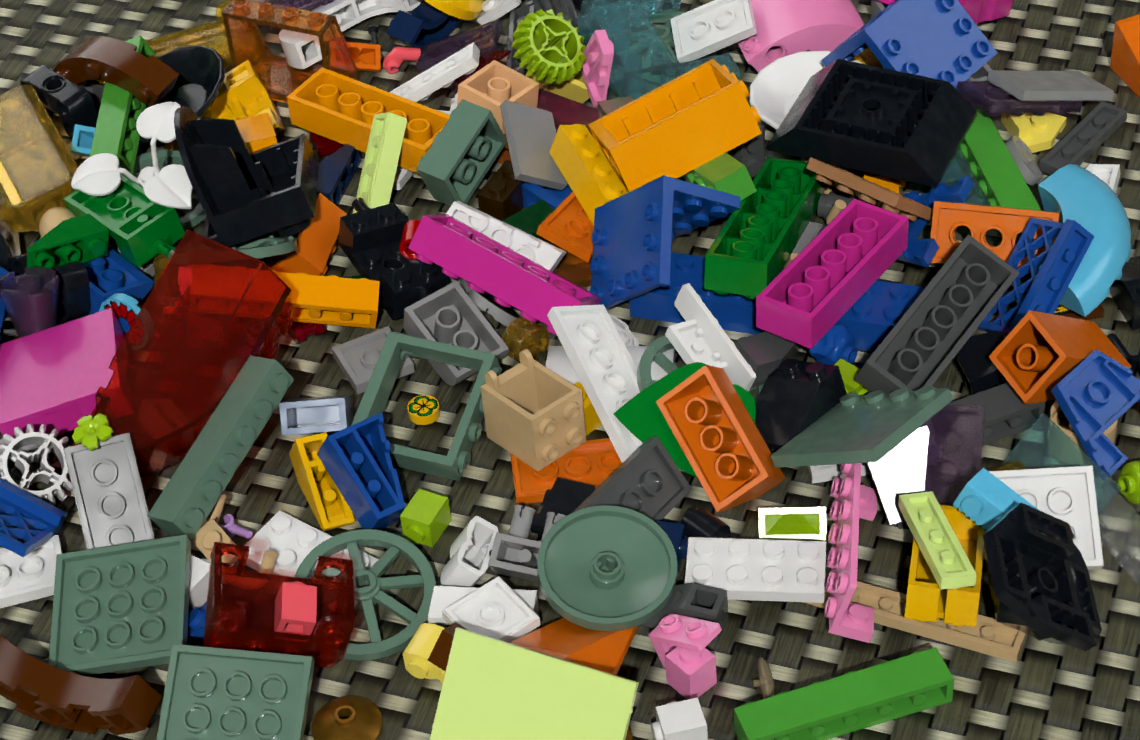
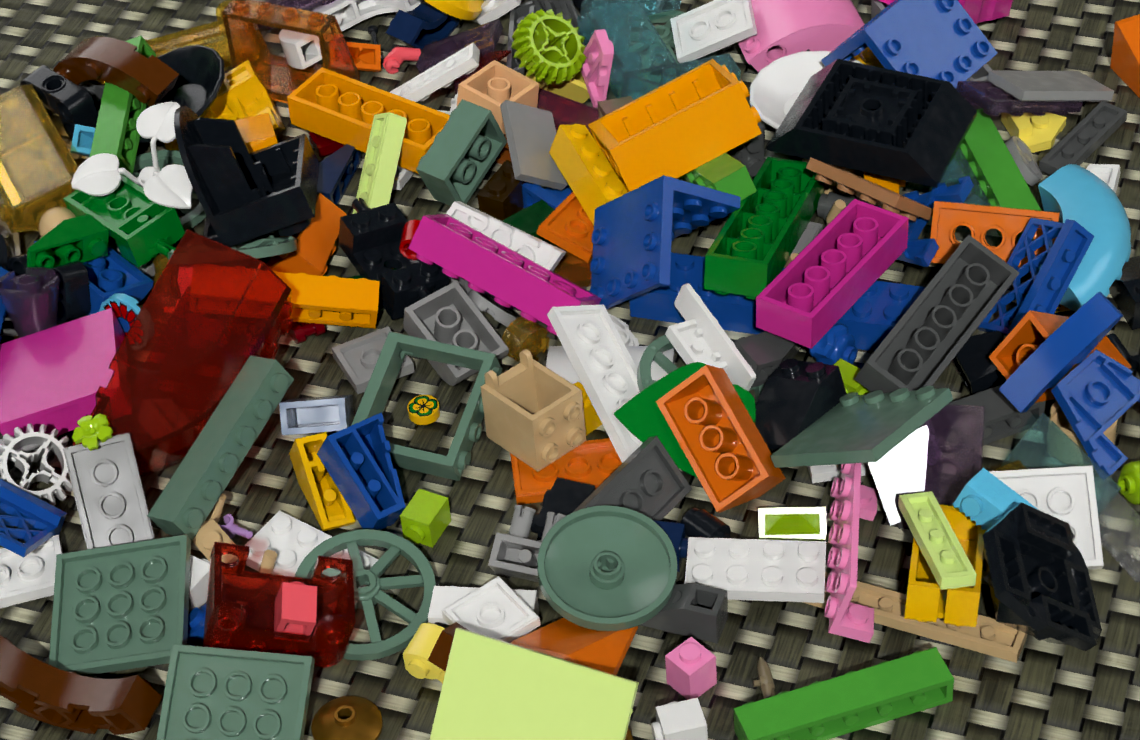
(469, 554): white brick -> none
(682, 632): bright pink bracket -> none
(1060, 352): none -> blue slope

